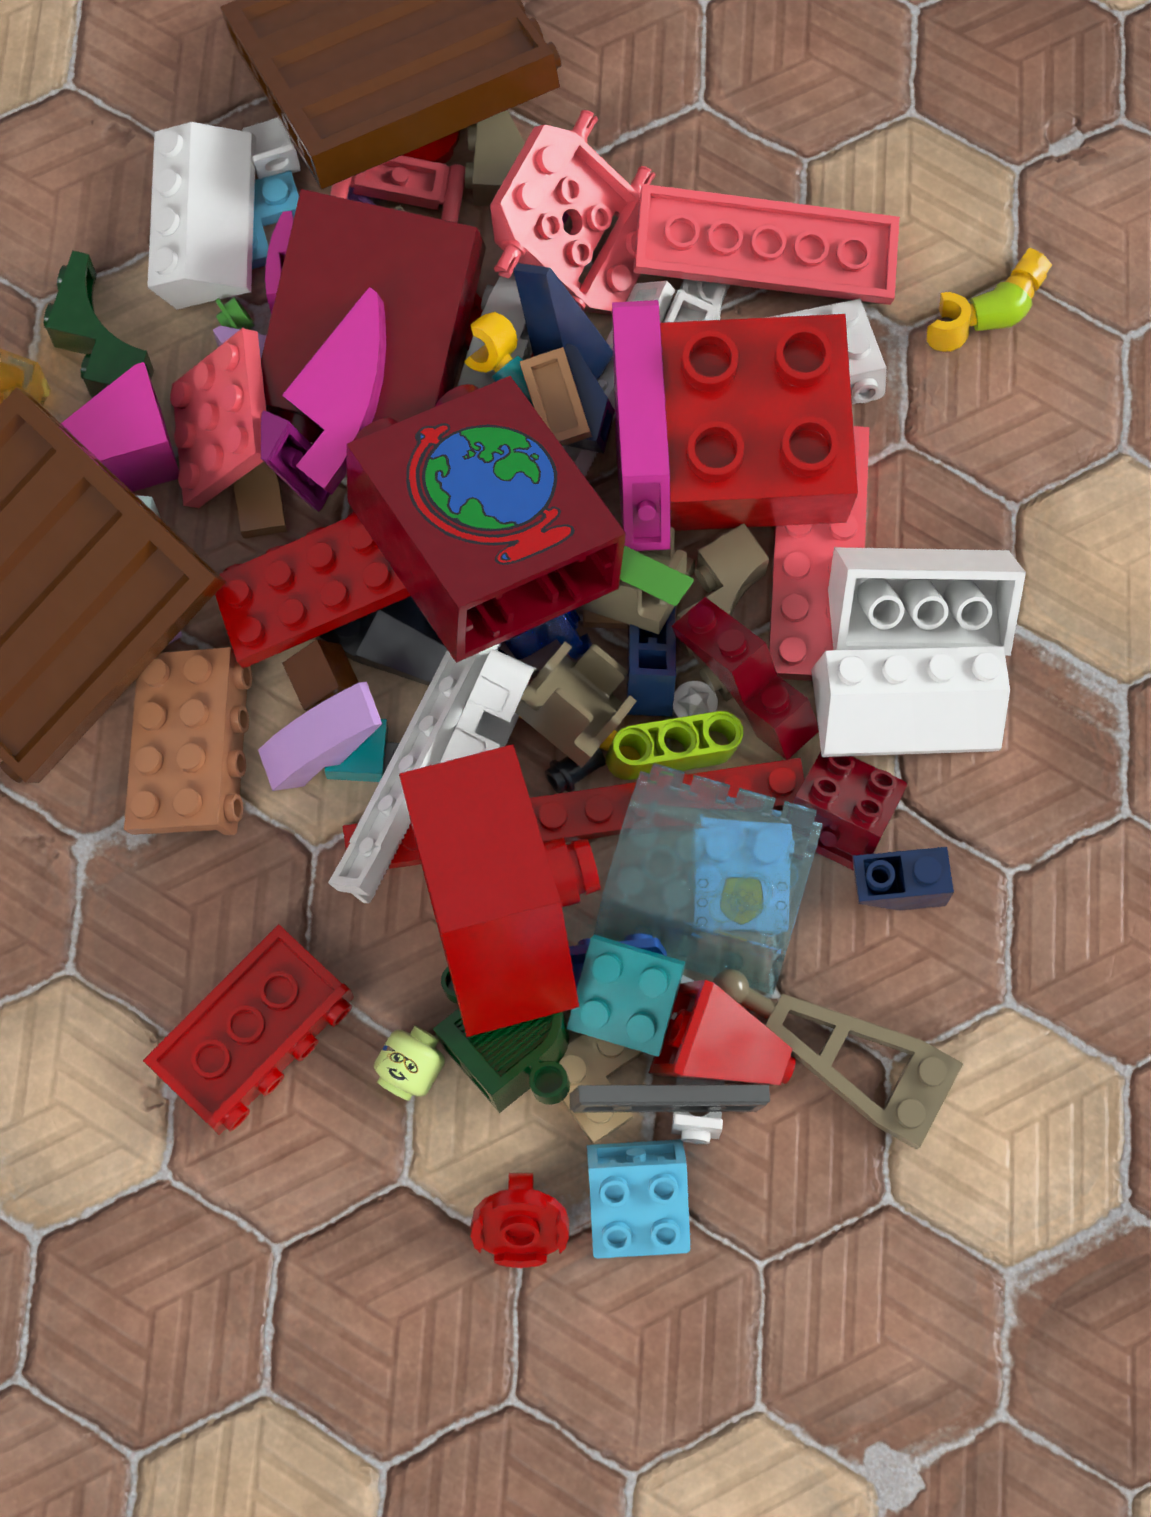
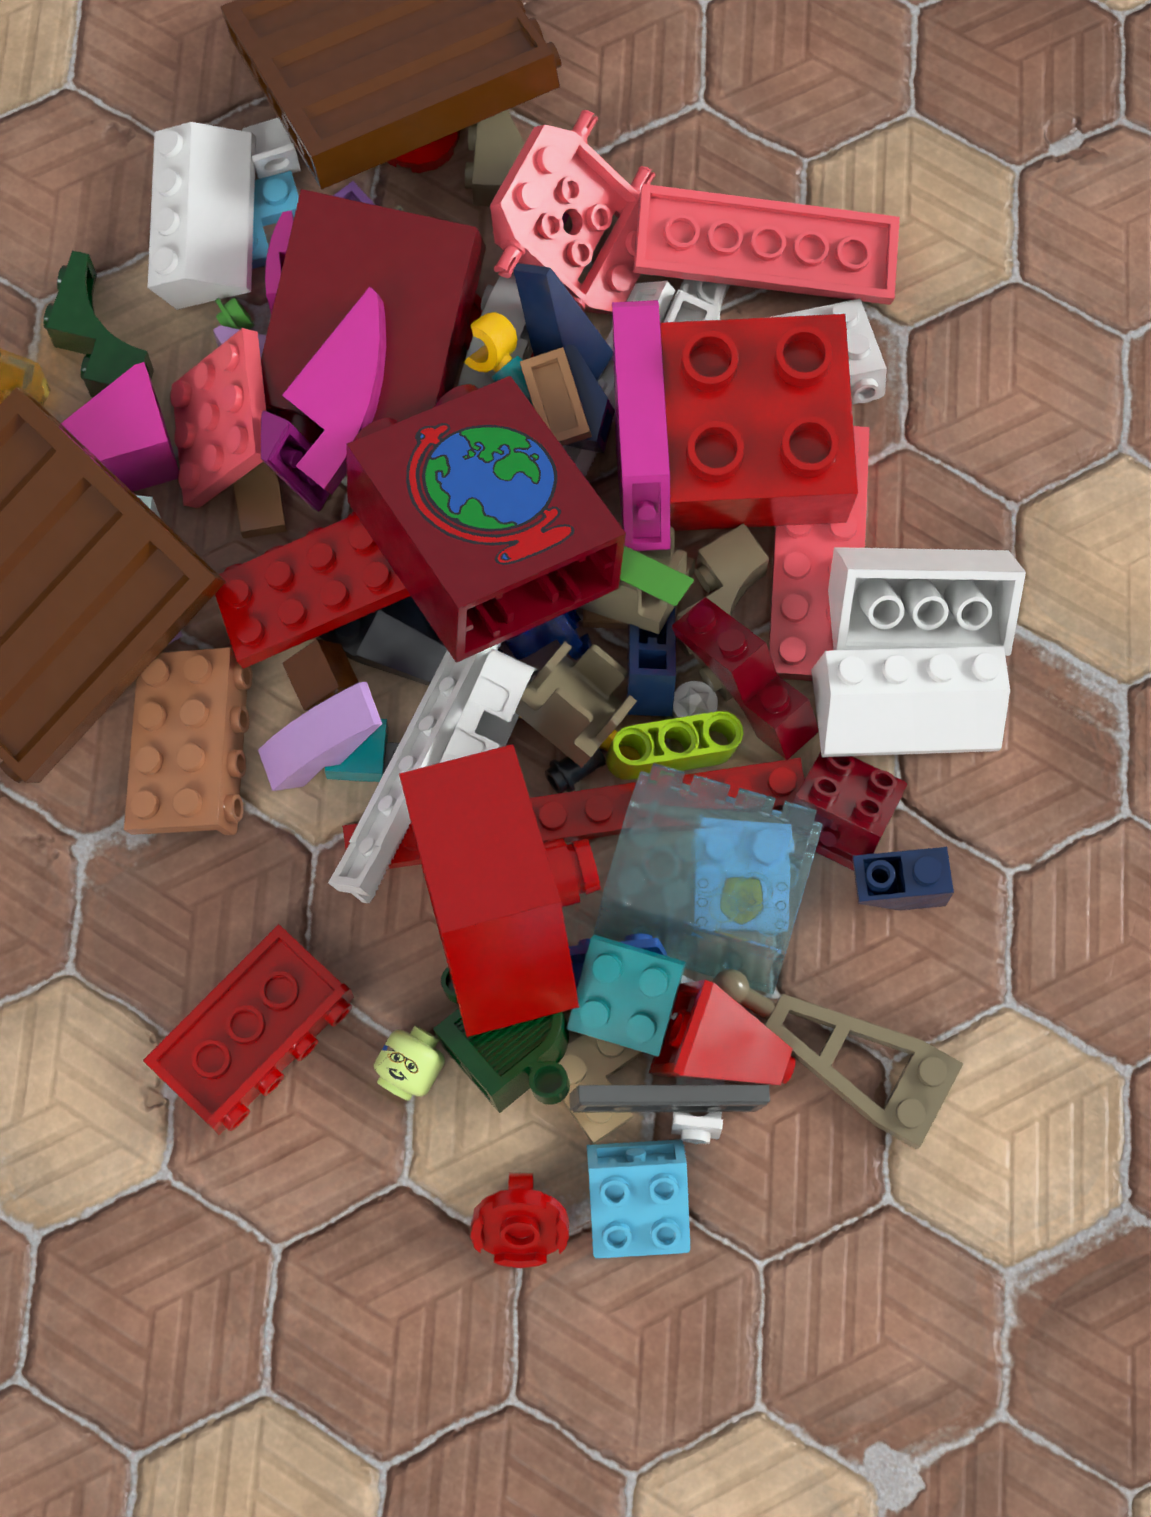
(411, 183): coral plate -> none
(991, 310): yellow piece -> none

